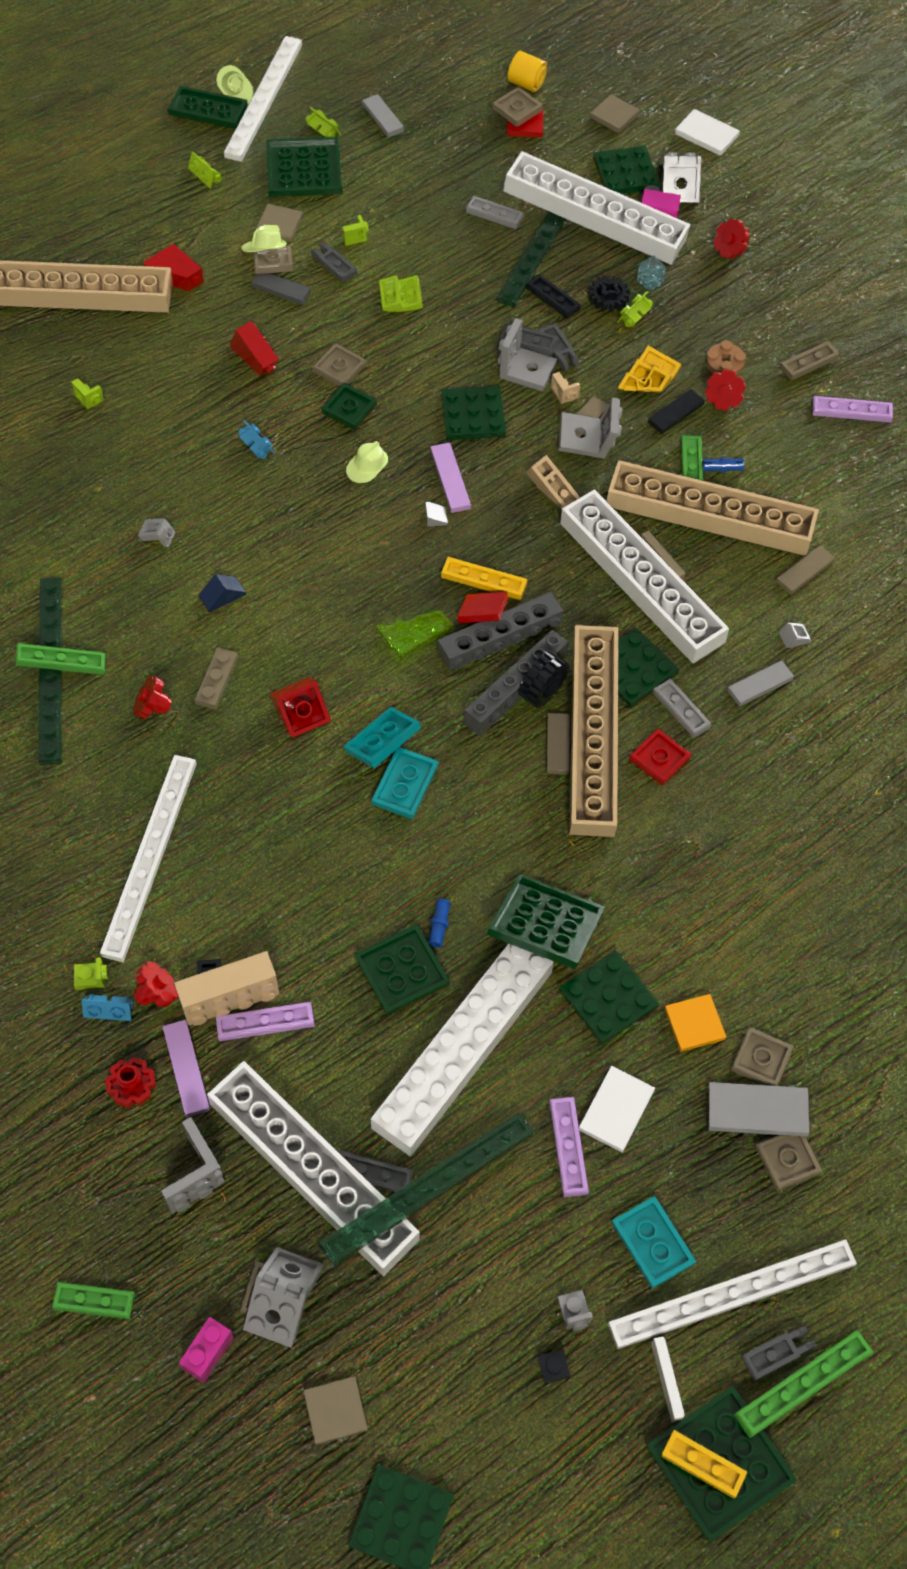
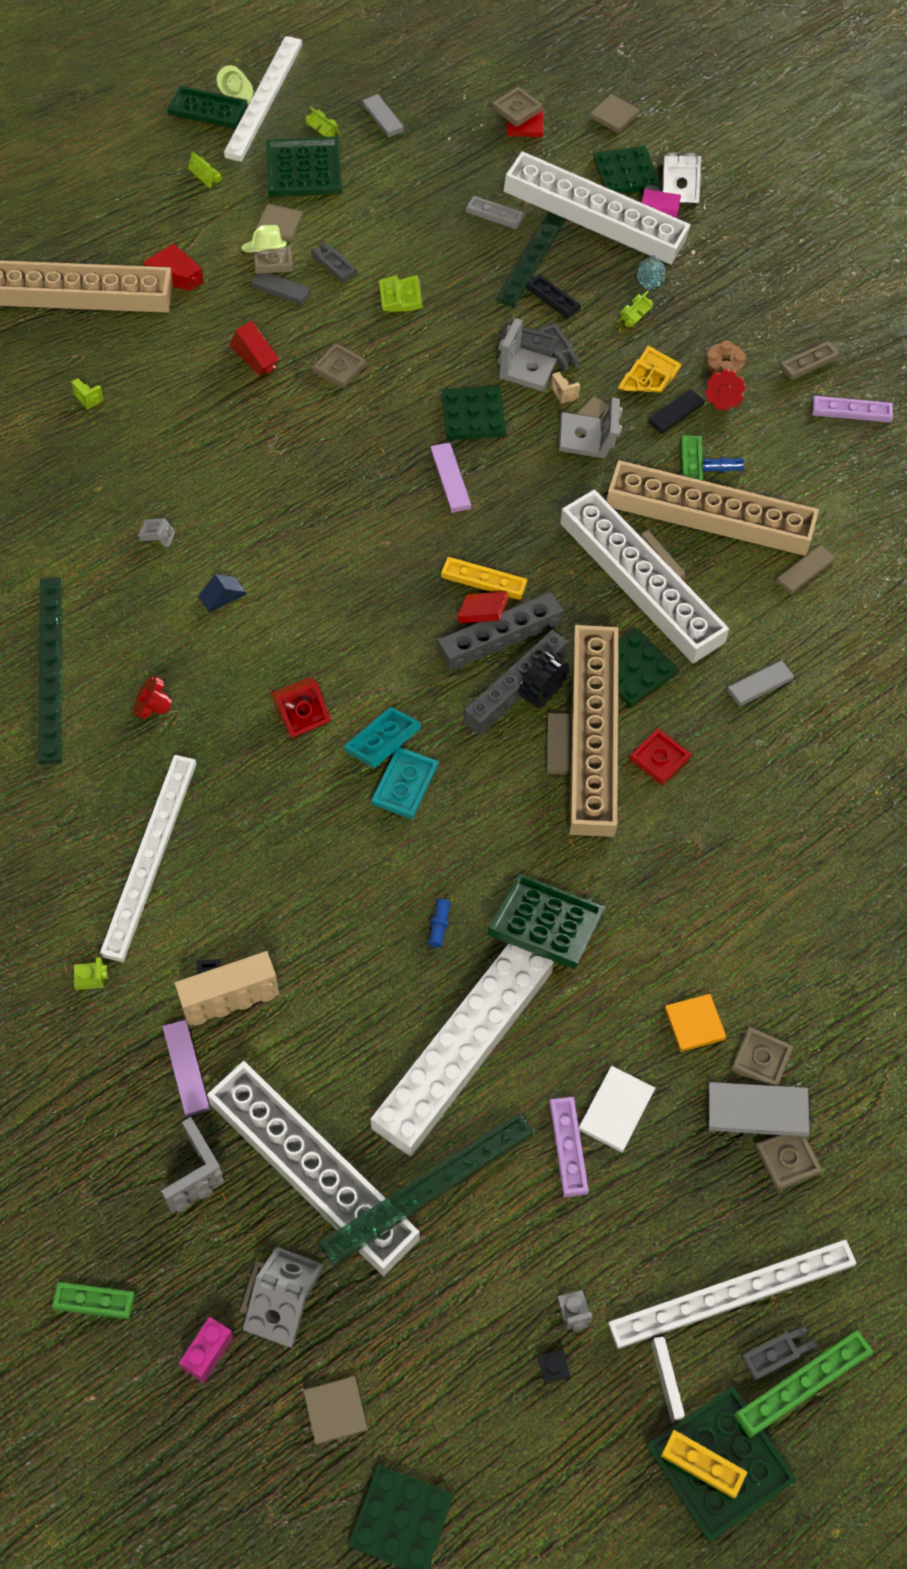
(60, 659): bright green tile -> none
(100, 1008): dark azure hinge -> none
(130, 1082): red plant -> none
(154, 985): red plant -> none
(216, 678): dark tan plate -> none
(251, 434): dark azure hinge -> none
(264, 1021): lavender tile -> none
(349, 406): dark green plate -> none
(355, 232): lime bracket -> none
(366, 463): yellowish green piece -> none
(379, 1173): dark grey tile -> none
(402, 969): dark green plate -> none
(411, 635): clear neon green wing -> none
(435, 514): slope -> none
(527, 71): yellow piece -> none
(552, 482): tan slope -> none
(608, 997): dark green plate -> none
(609, 293): black gear -> none
(653, 1242): teal plate -> none
(681, 708): light grey tile -> none
(707, 132): white tile -> none
(731, 238): red plant -> none
(794, 635): light grey slope -> none

